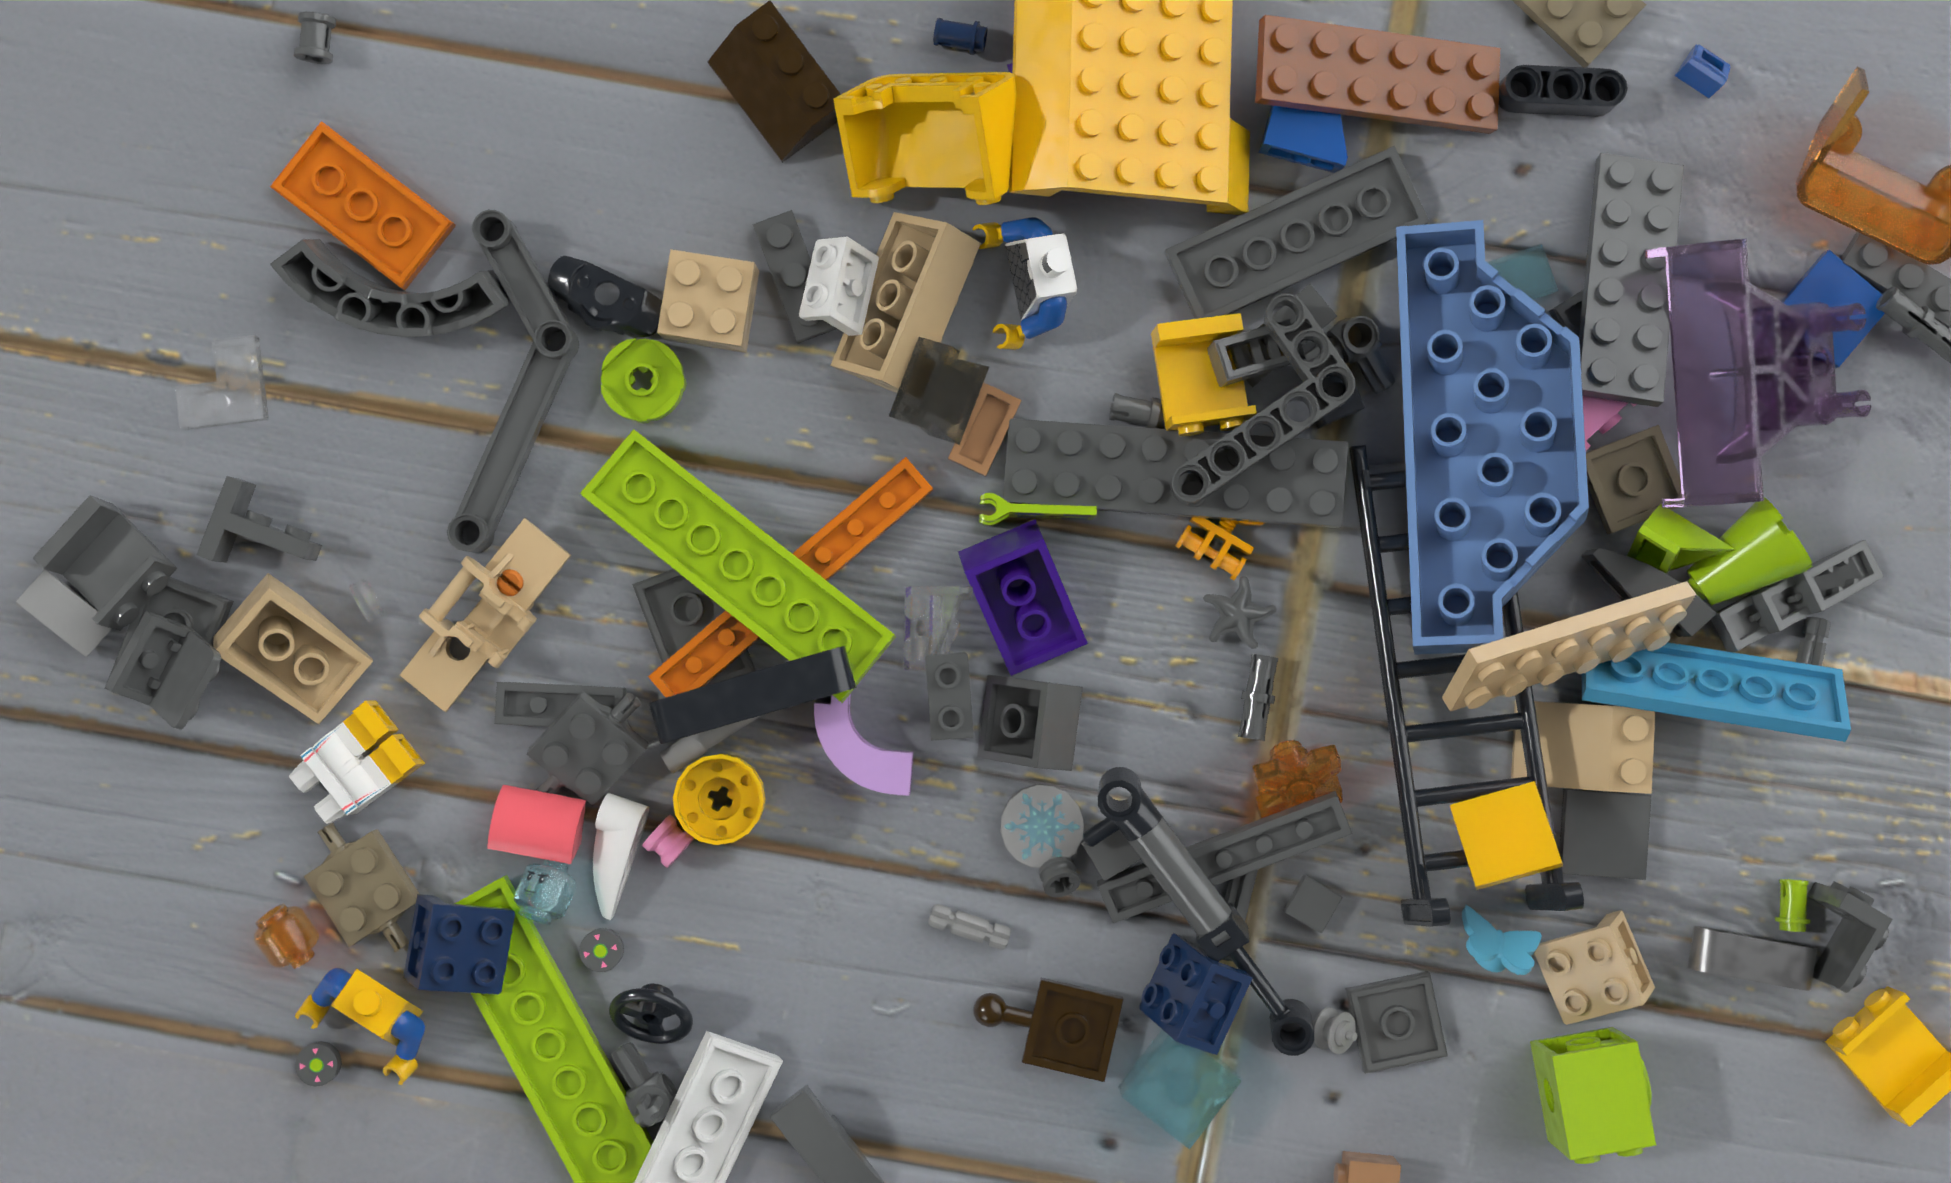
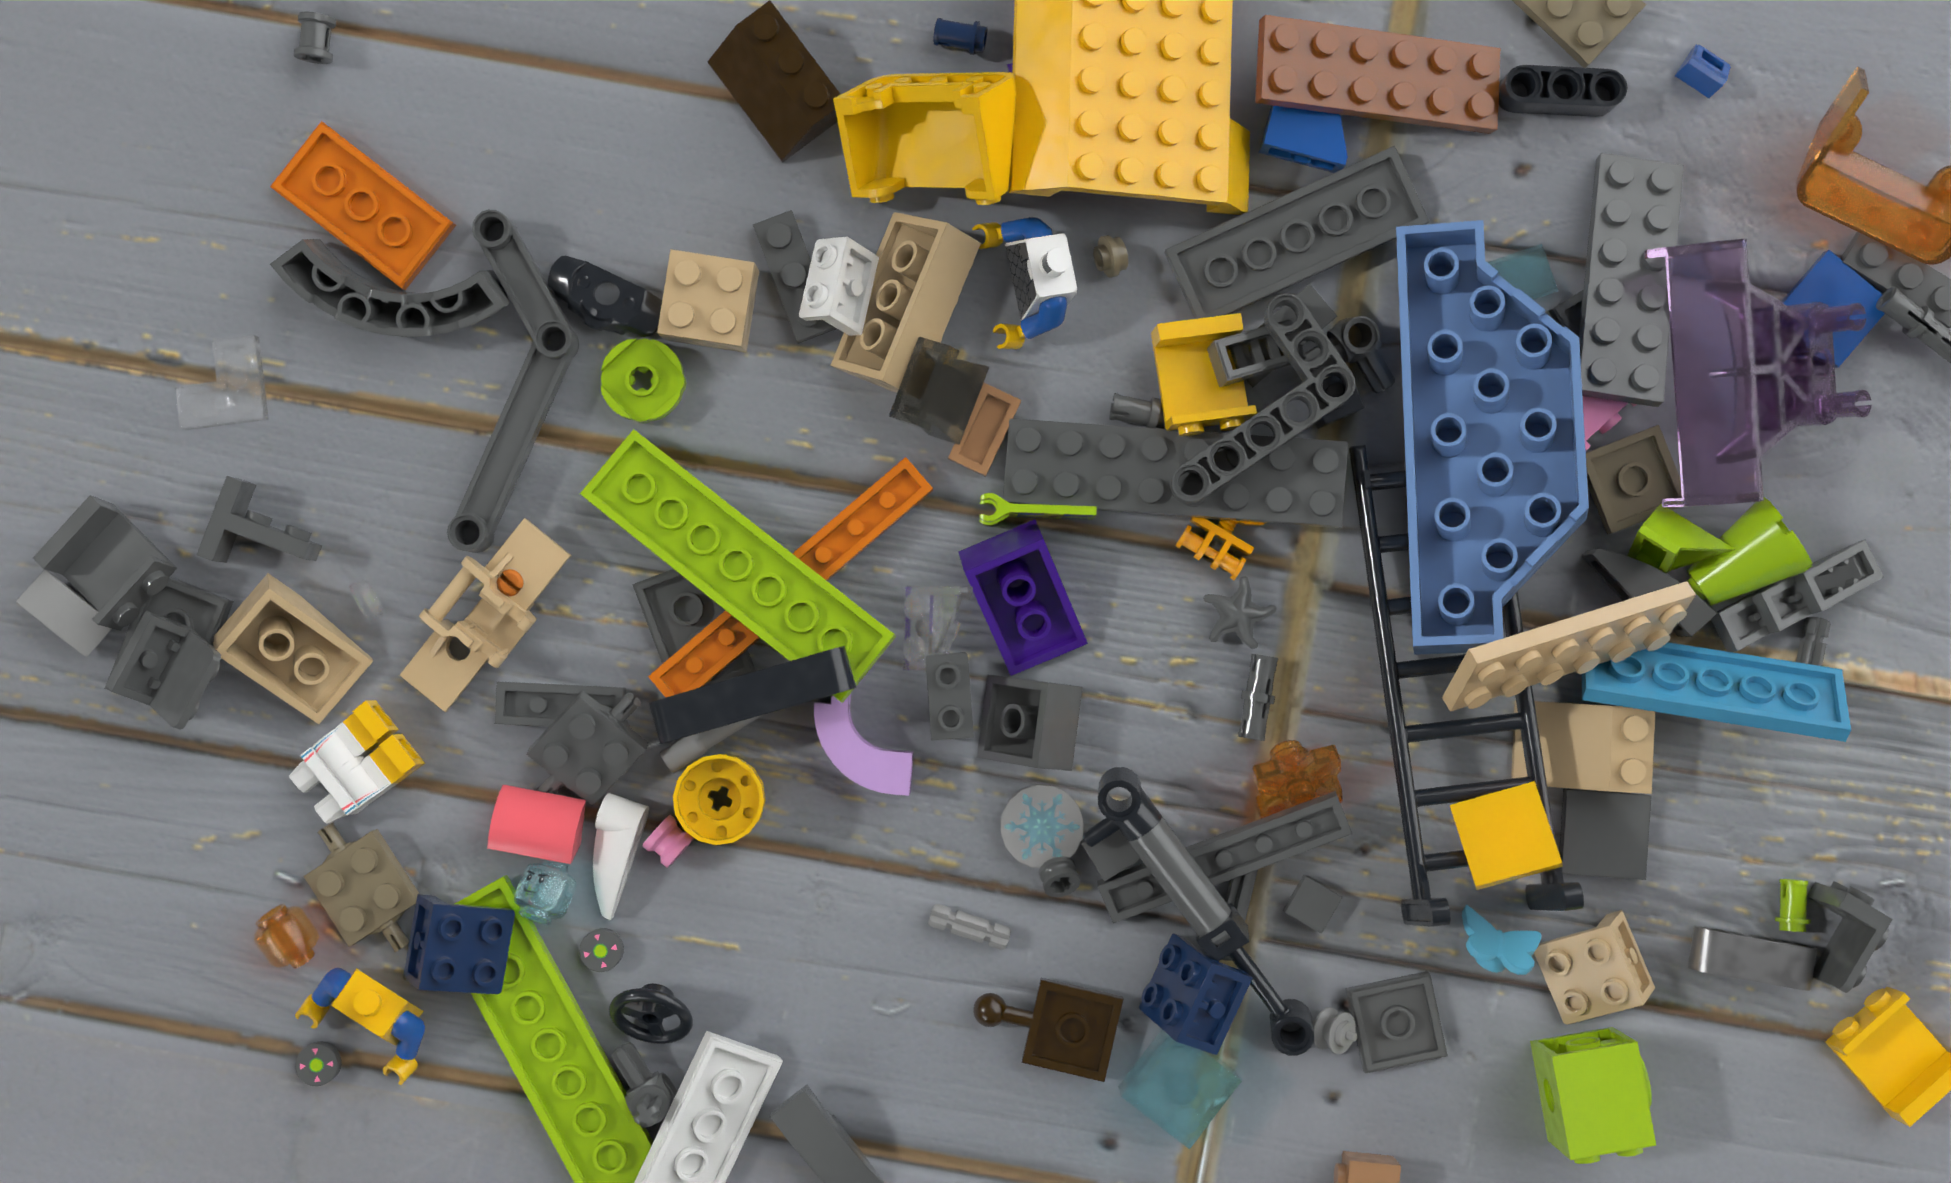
(1110, 255): none -> dark tan plate

